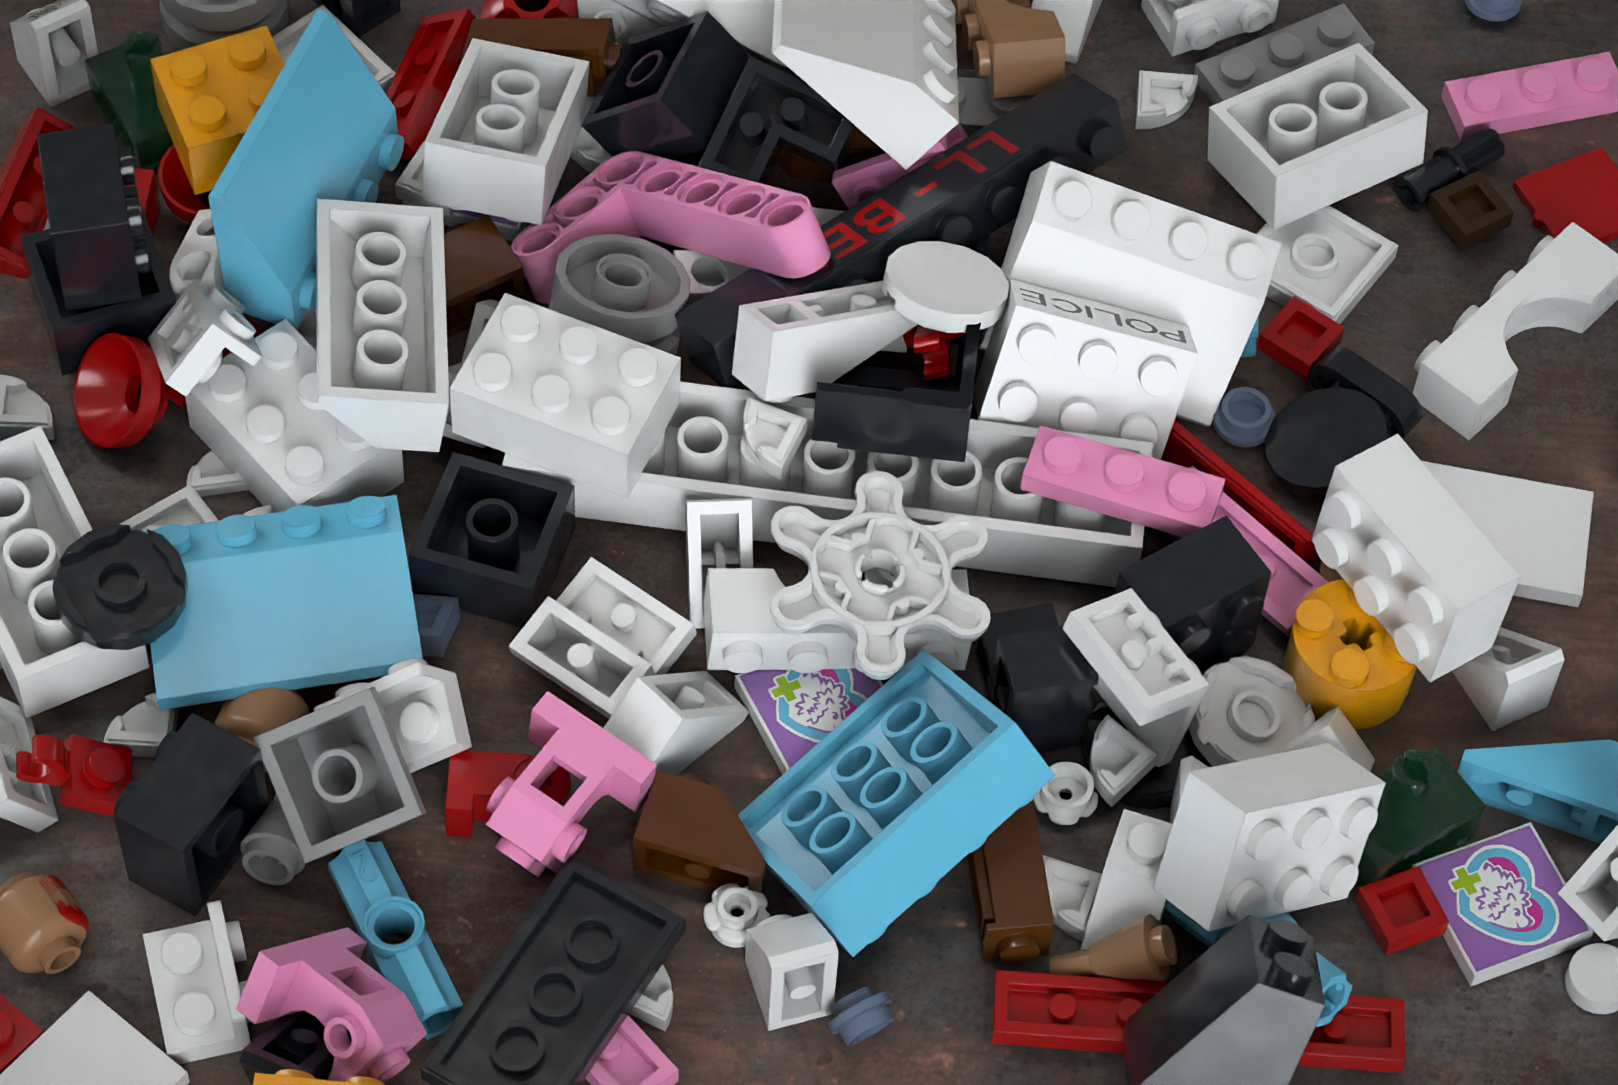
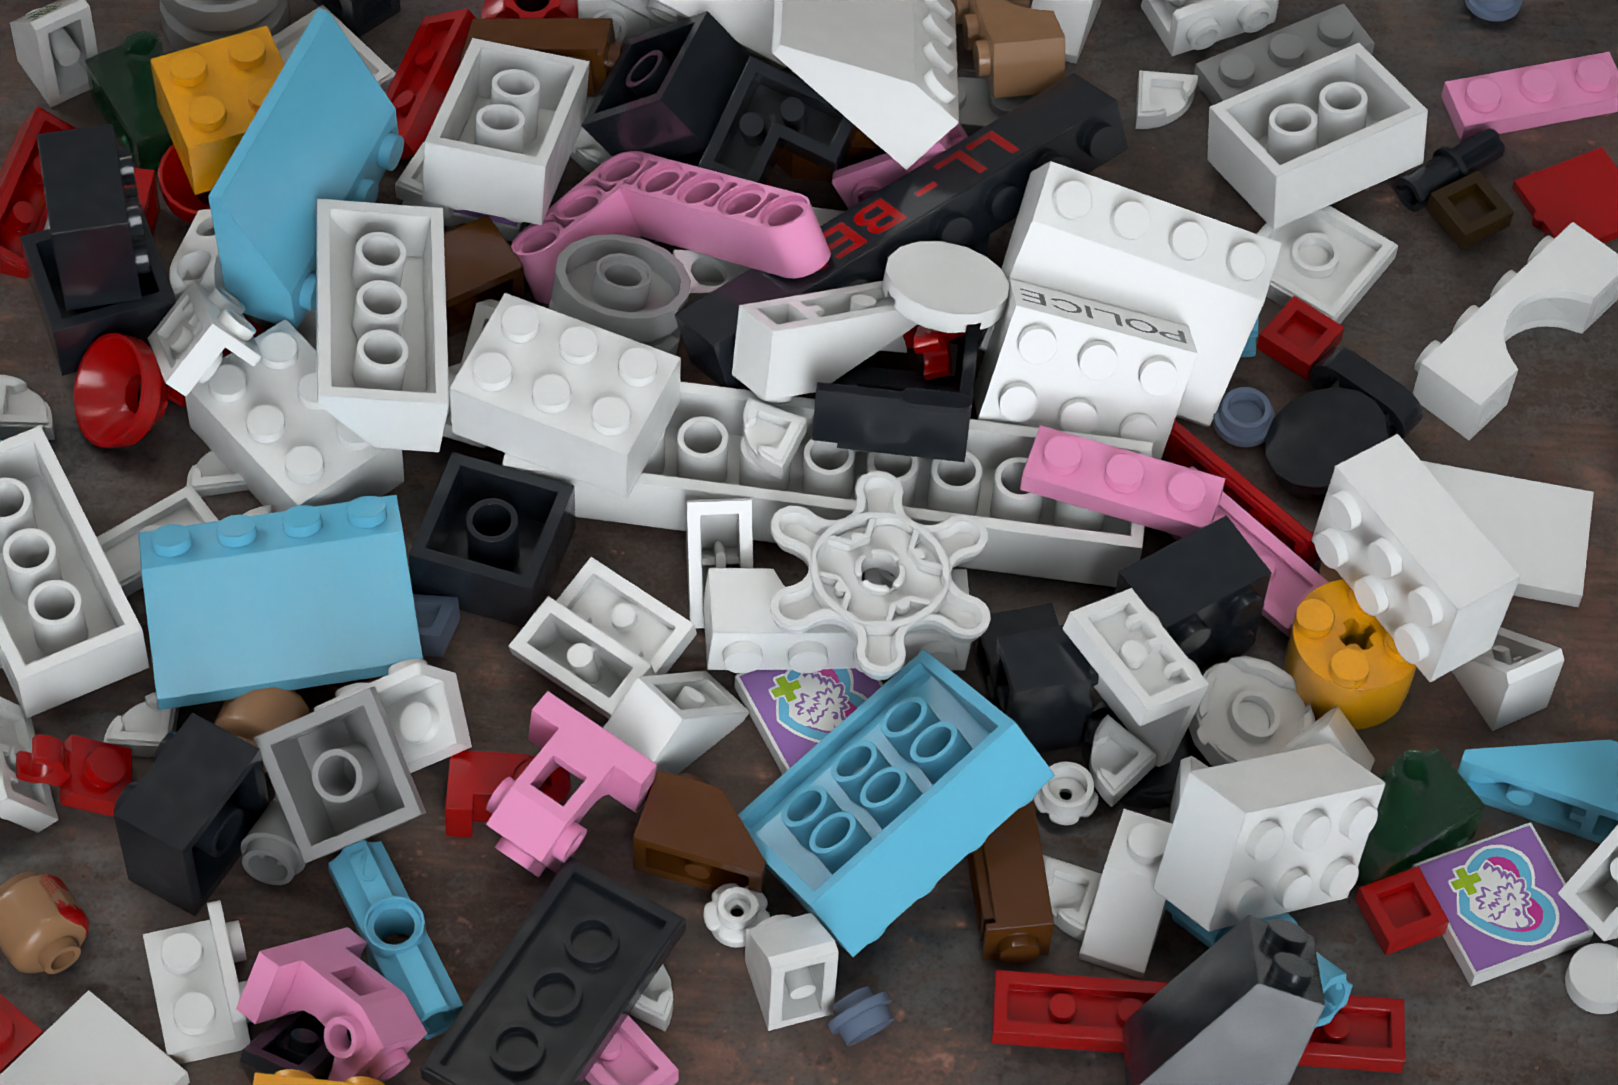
(120, 587): black tile -> none
(1133, 952): medium nougat cone -> none

